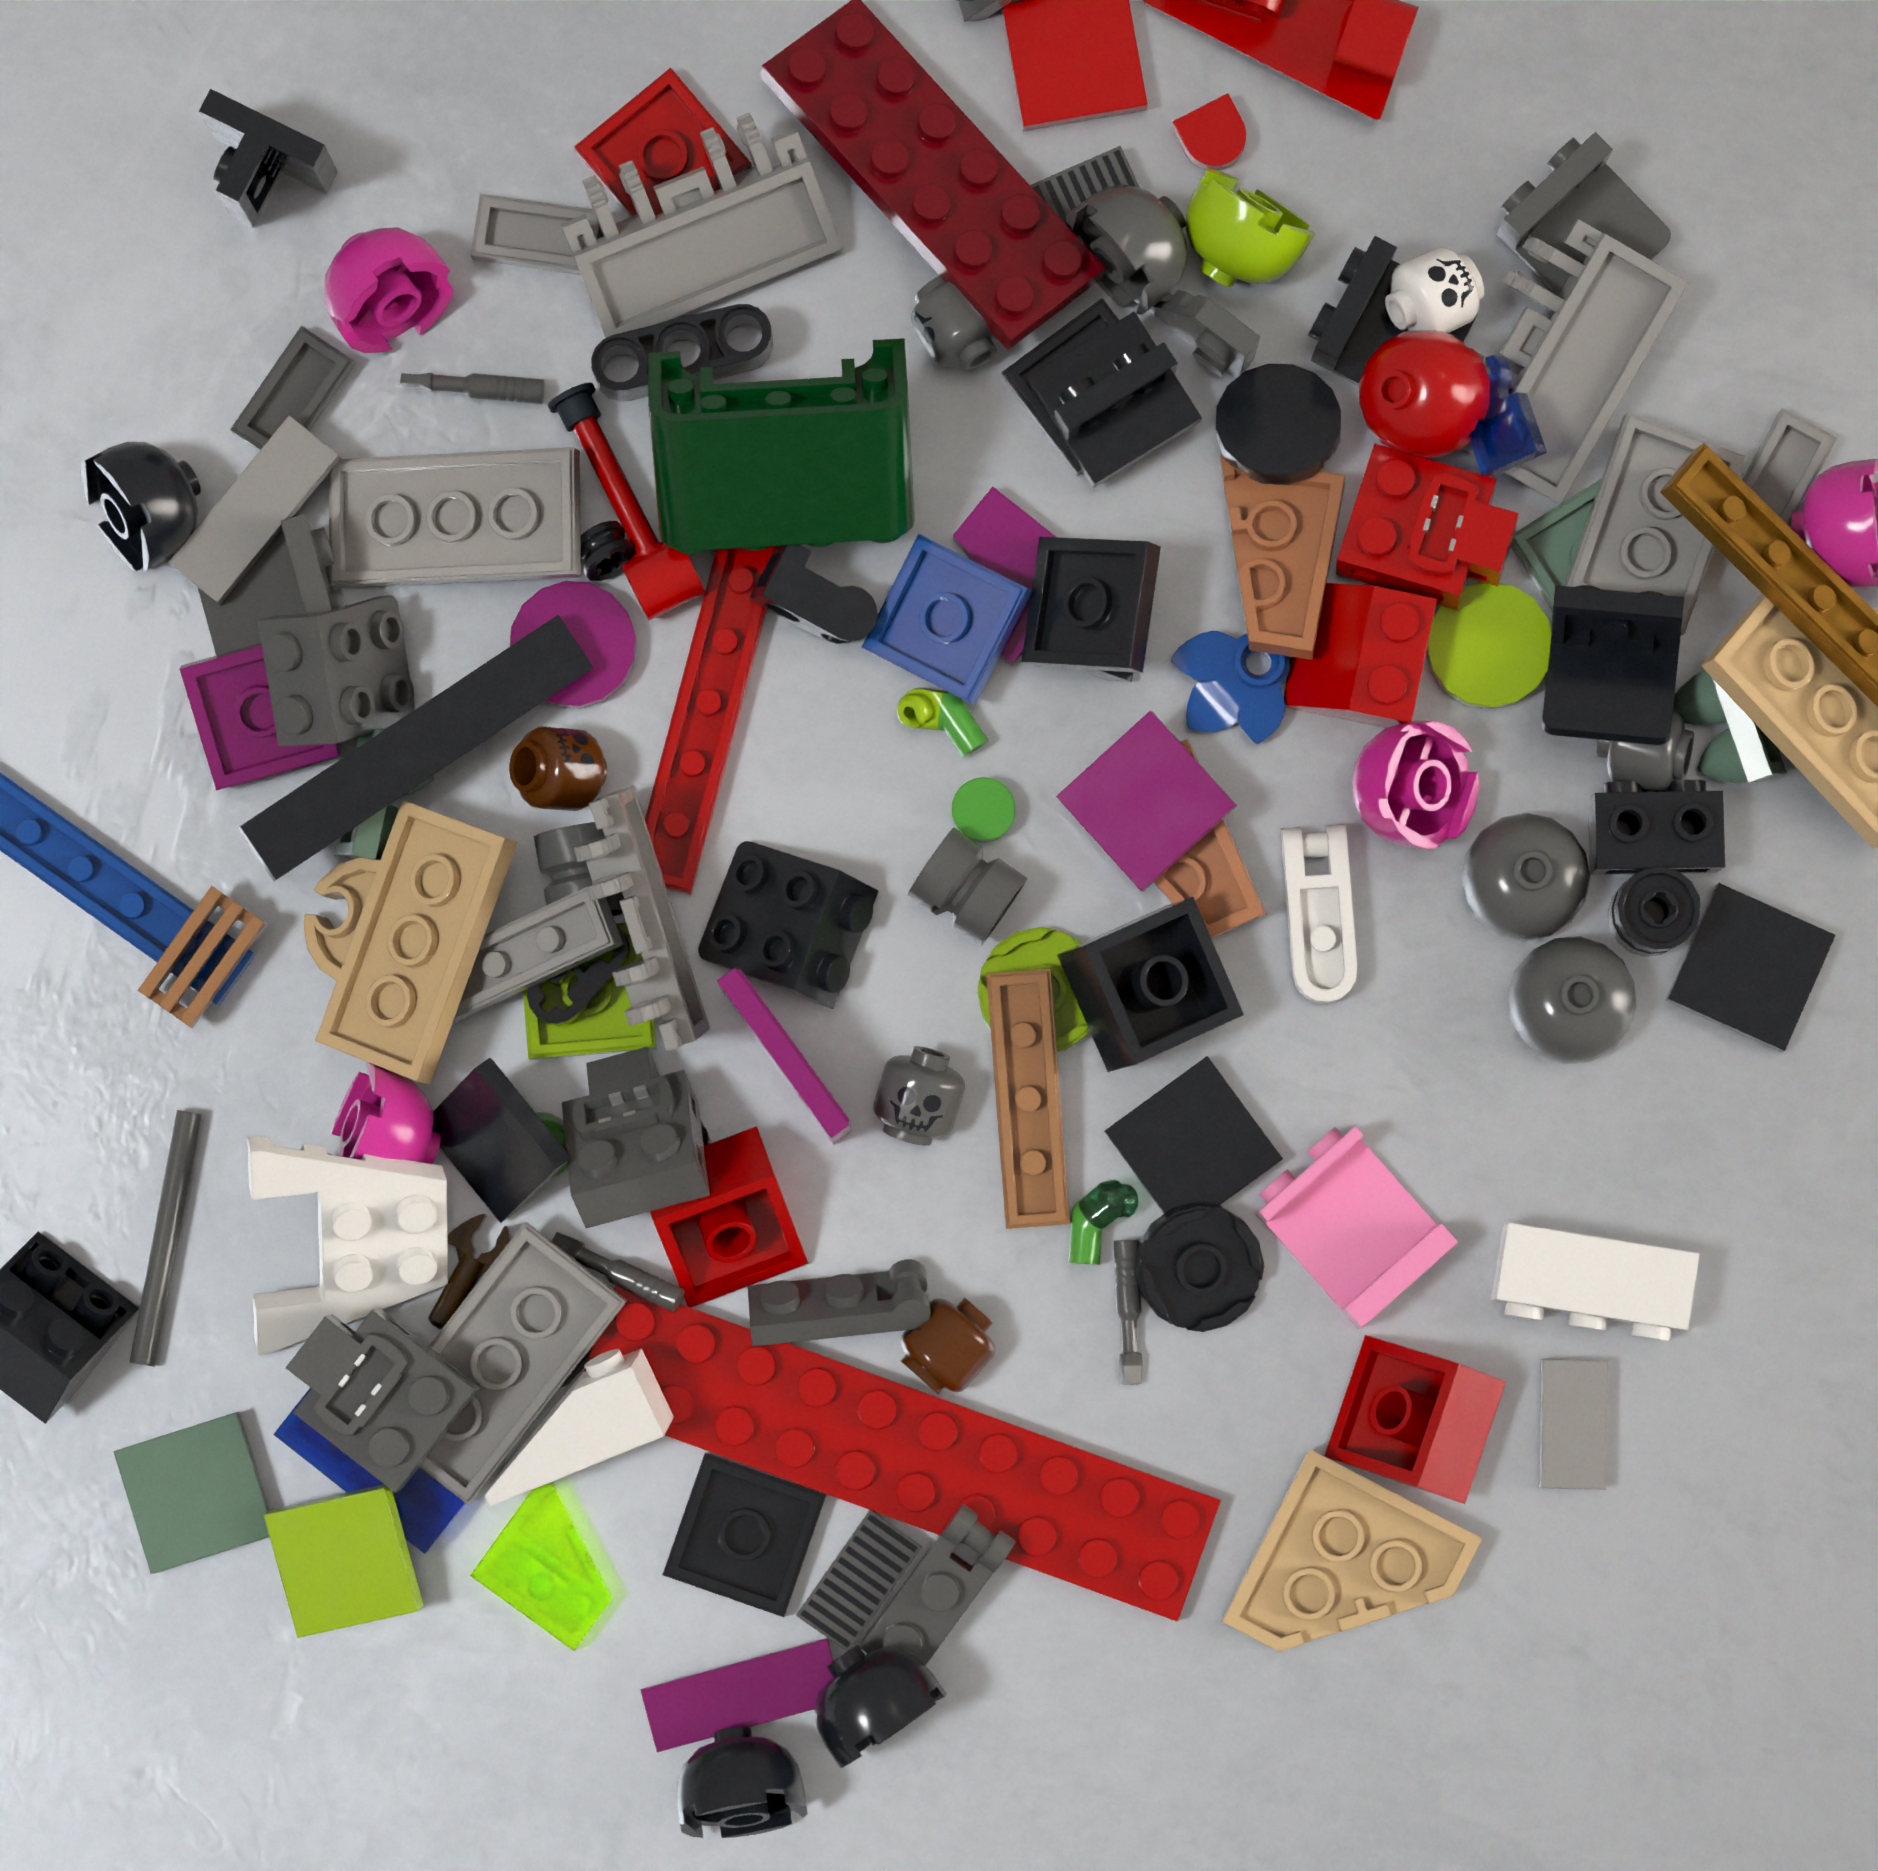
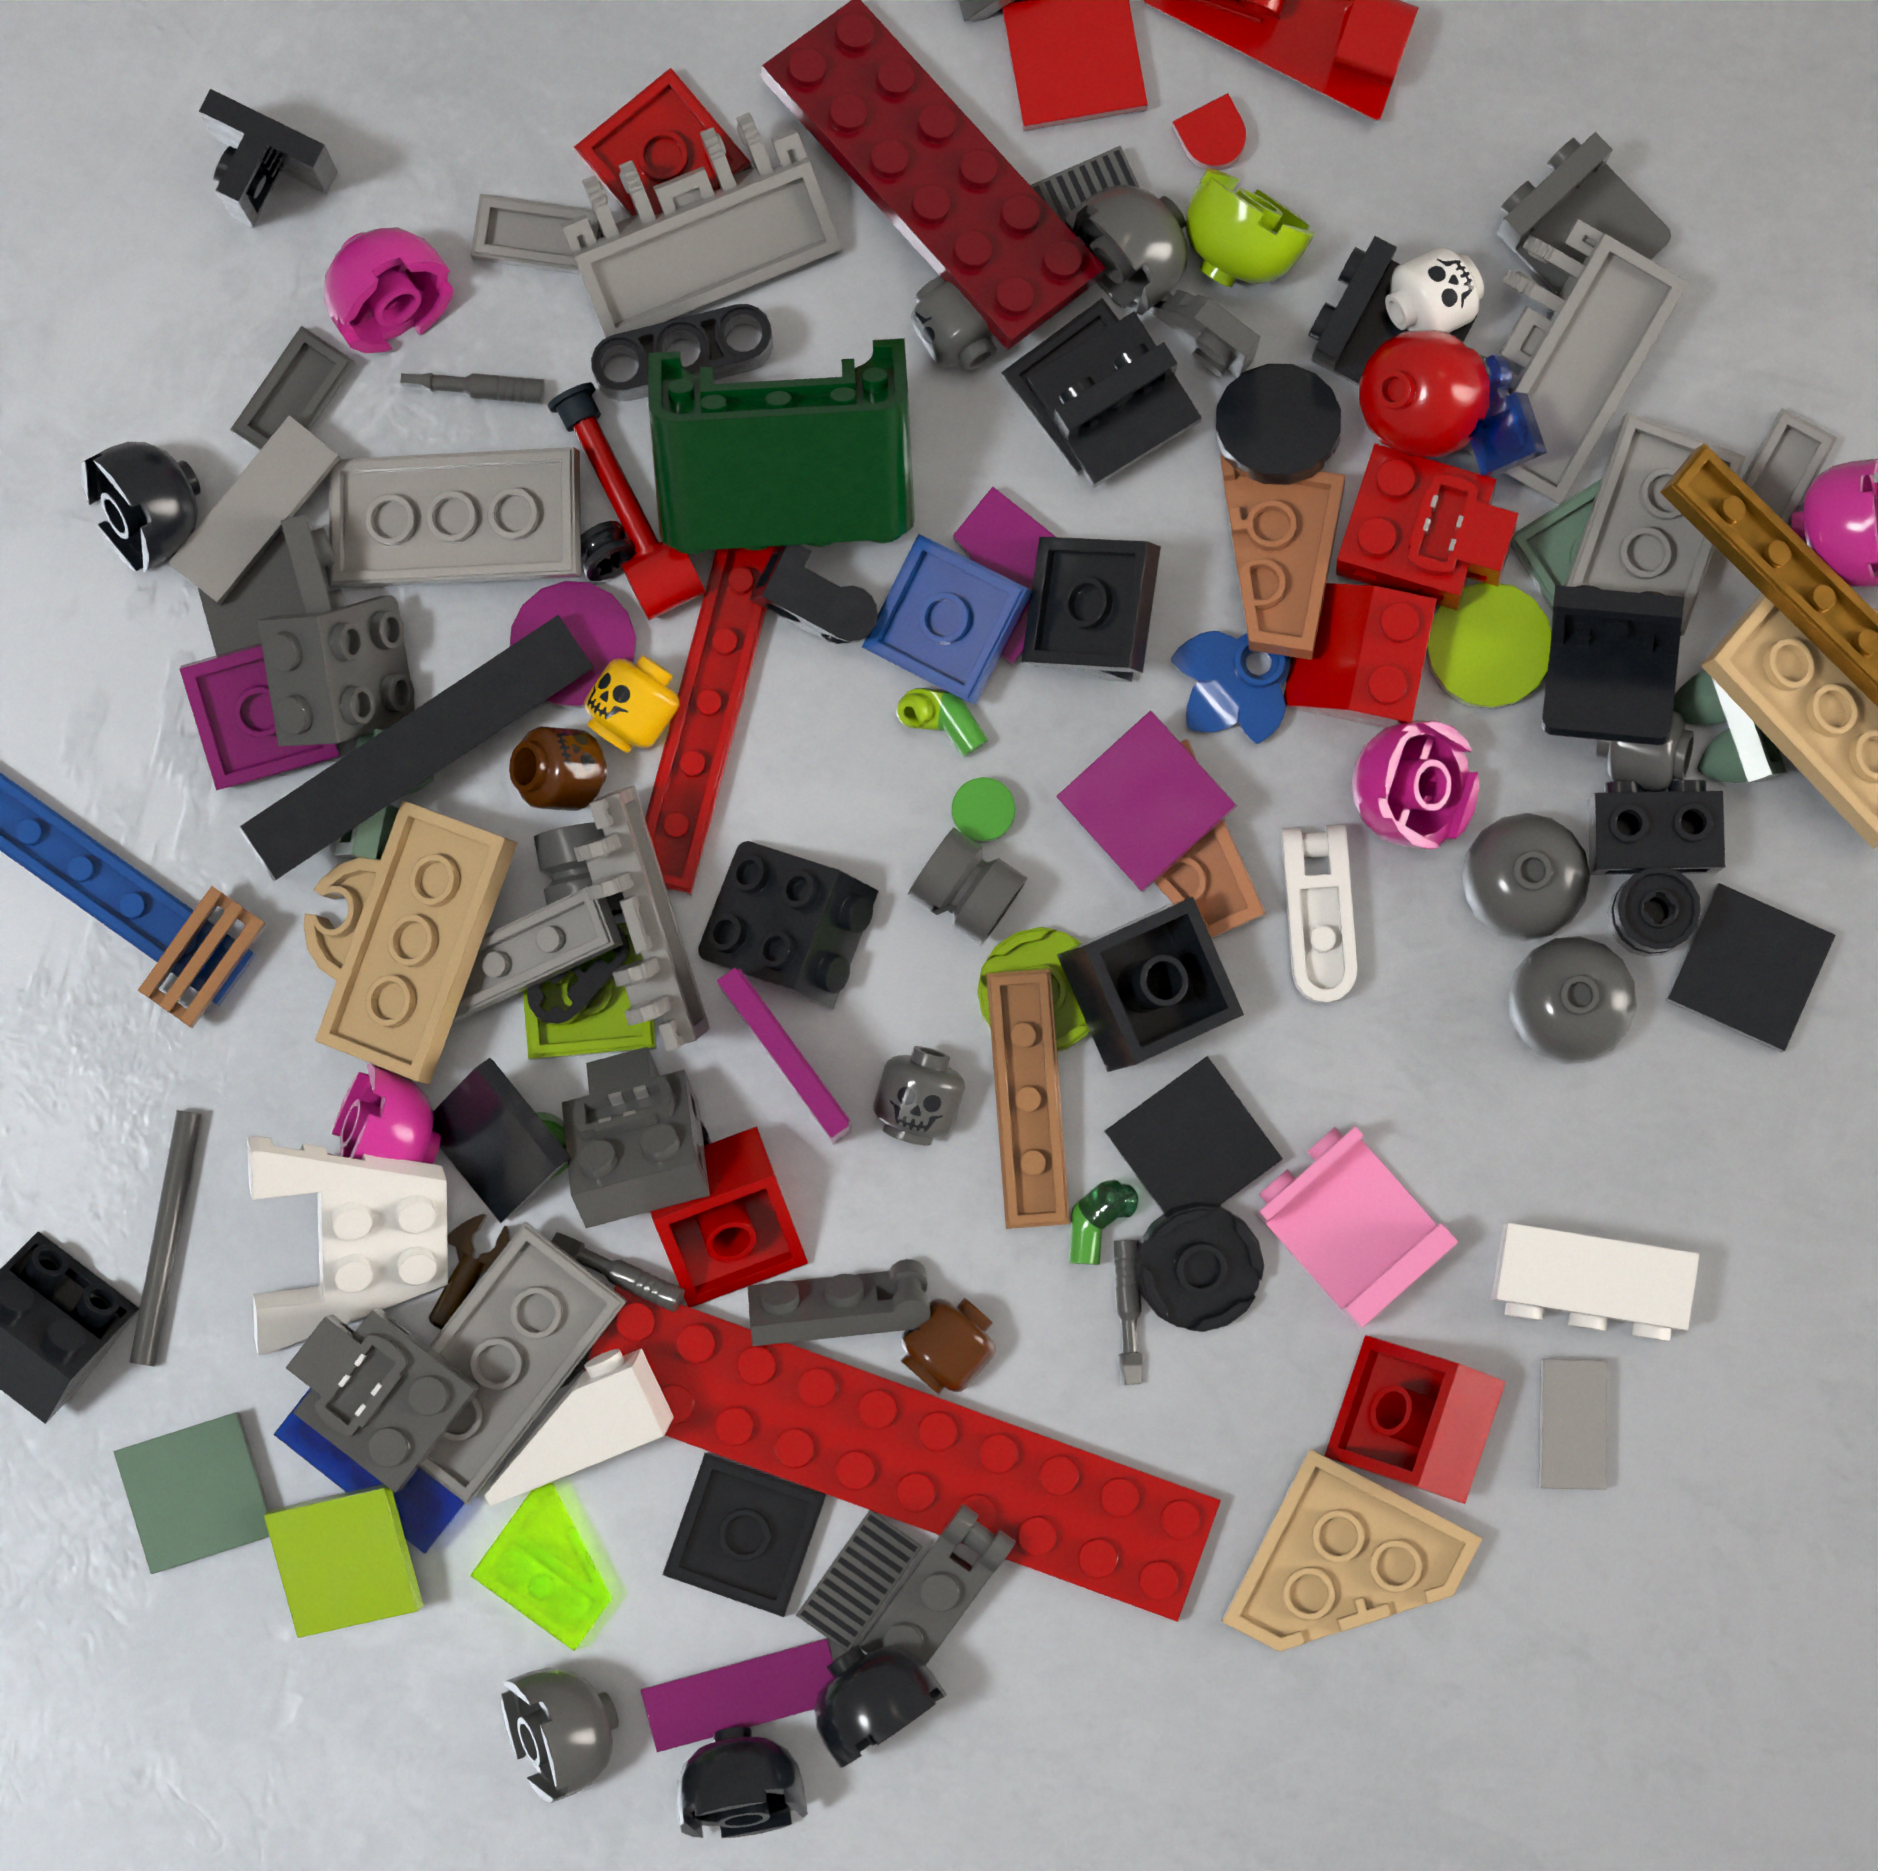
(560, 1728): none -> dark grey cylinder
(631, 703): none -> yellow head

